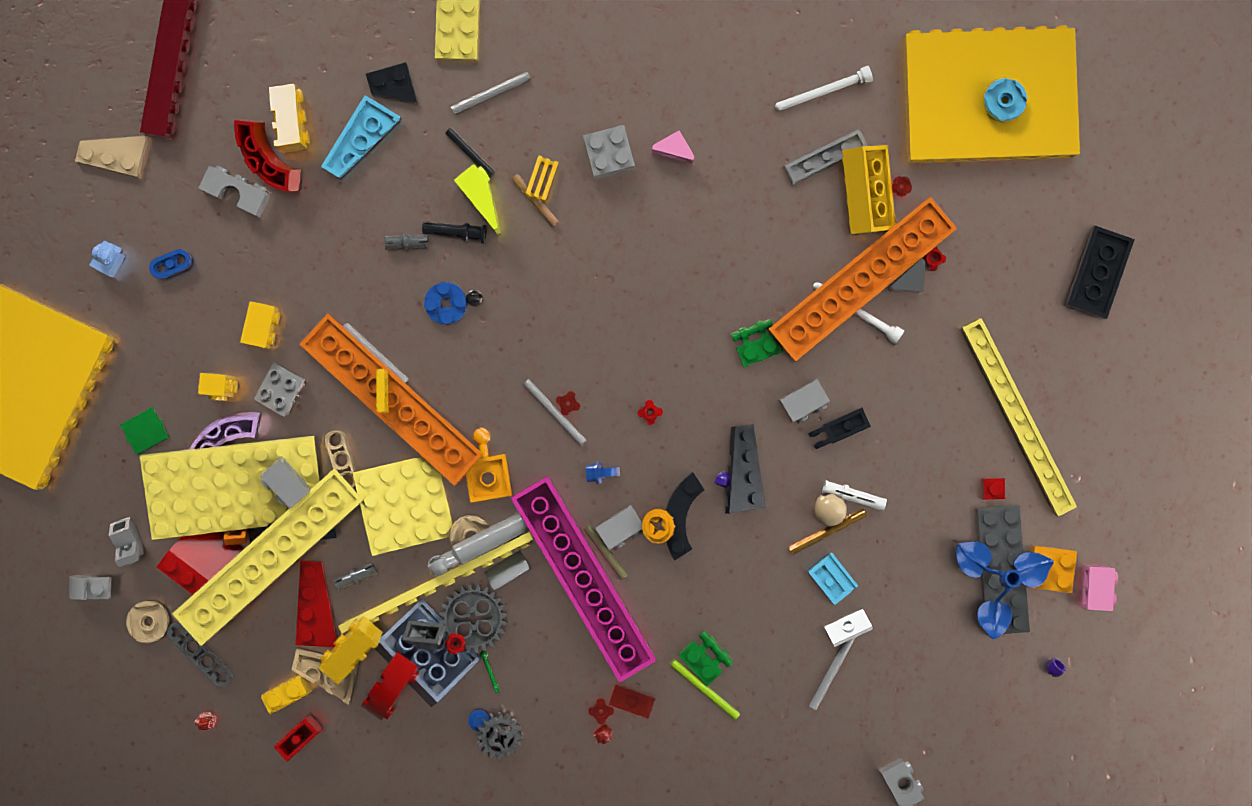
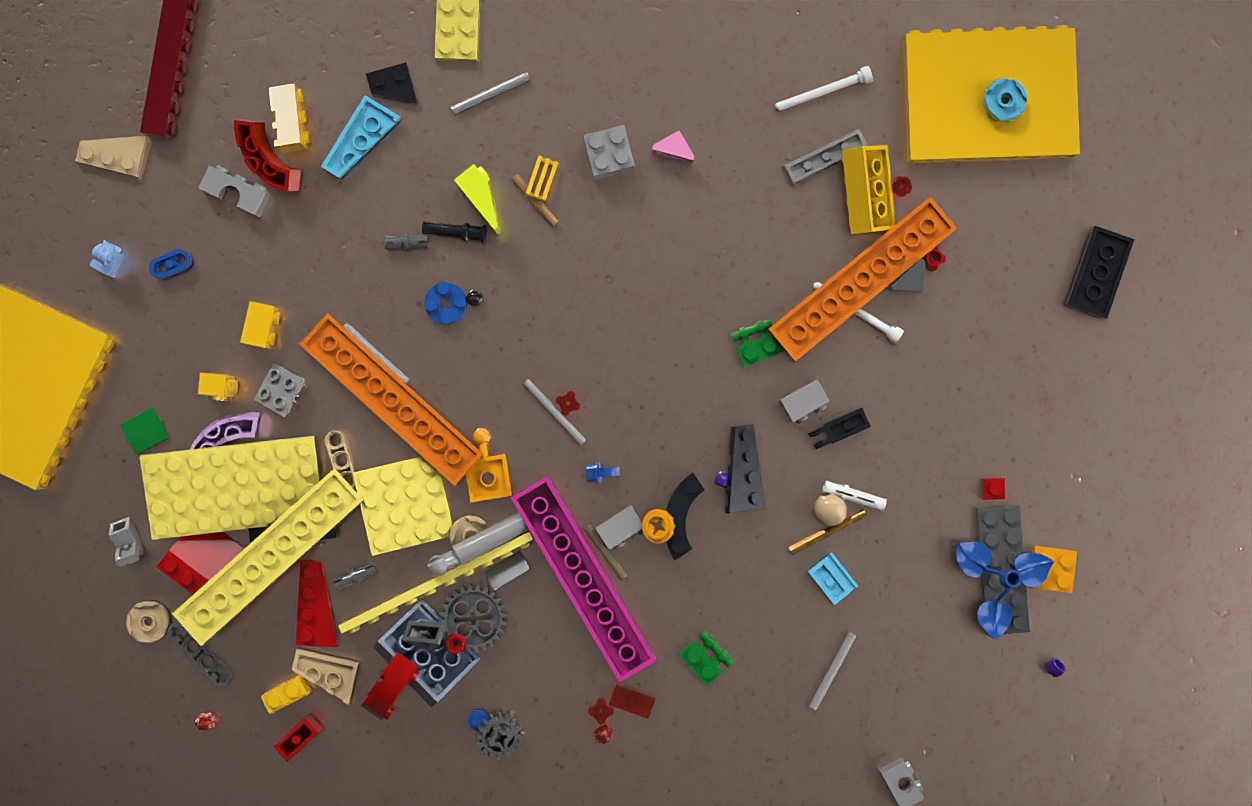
(89, 587): light grey brick -> none
(236, 537): orange plate -> none
(284, 482): light grey brick -> none
(350, 649): yellow wedge -> none
(382, 400): yellow tile -> none
(469, 151): black bar -> none
(483, 655): green hinge -> none
(649, 406): red plate -> none
(705, 689): lime bar -> none
(848, 627): white plate -> none
(1019, 417): light yellow plate -> none
(1099, 588): bright pink brick -> none

